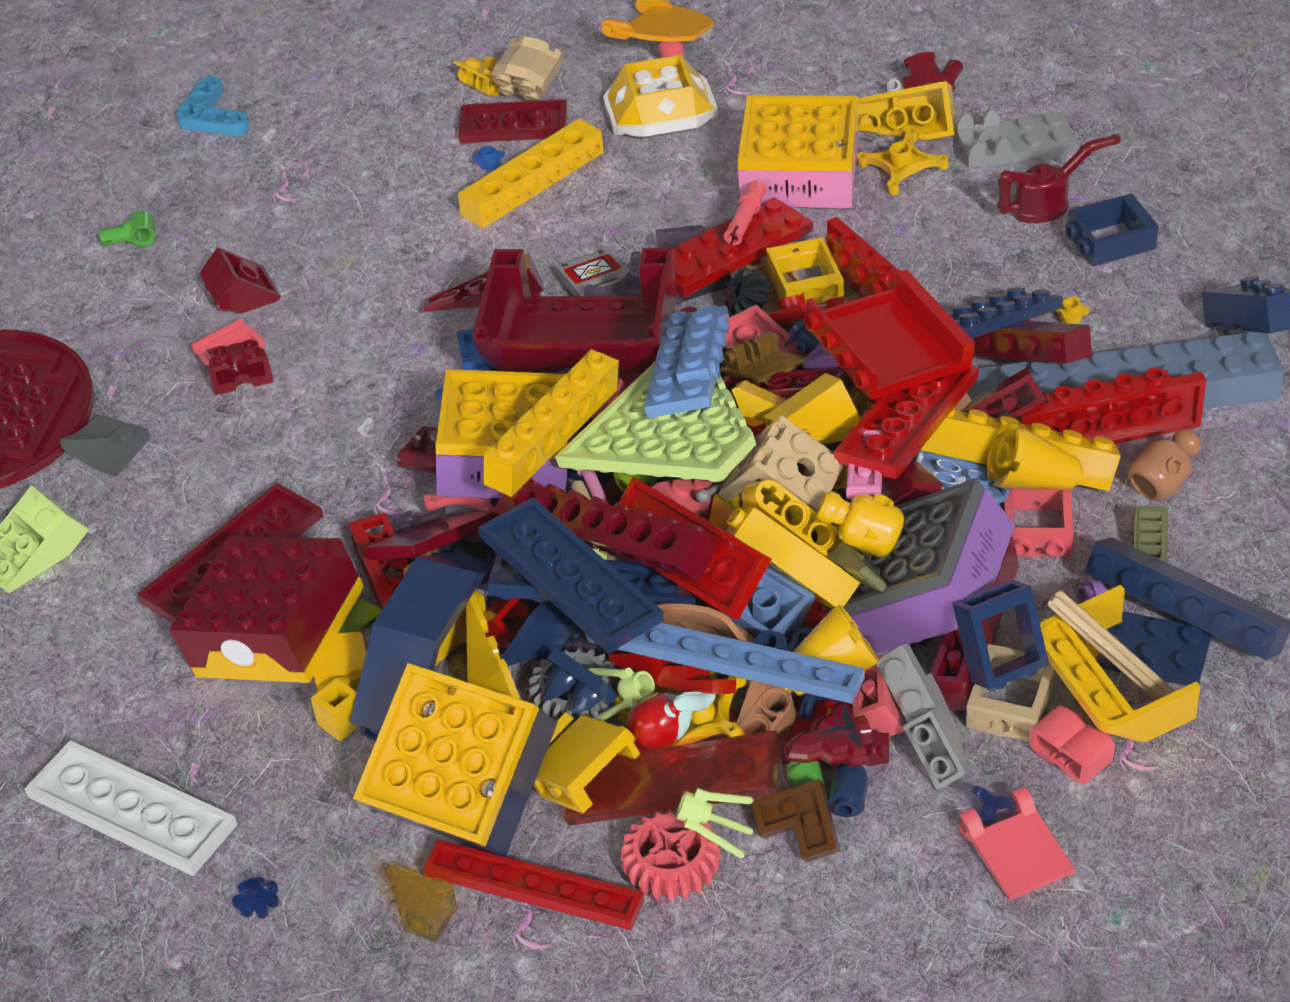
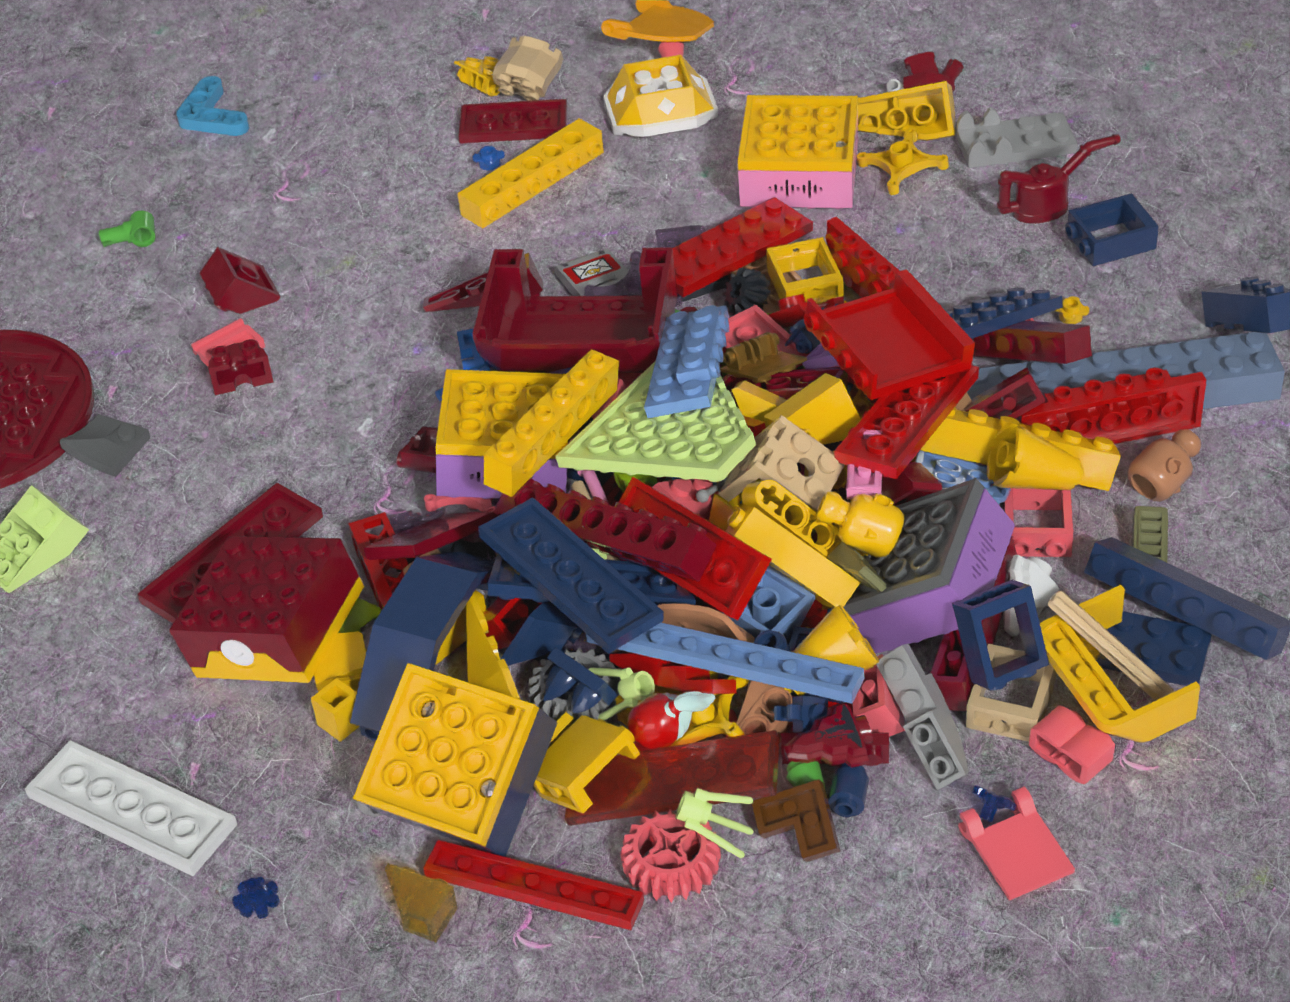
(747, 207): coral pin -> none
(802, 712): none -> dark blue plate
(1034, 573): none -> white rock
(1089, 589): medium lavender plate -> none

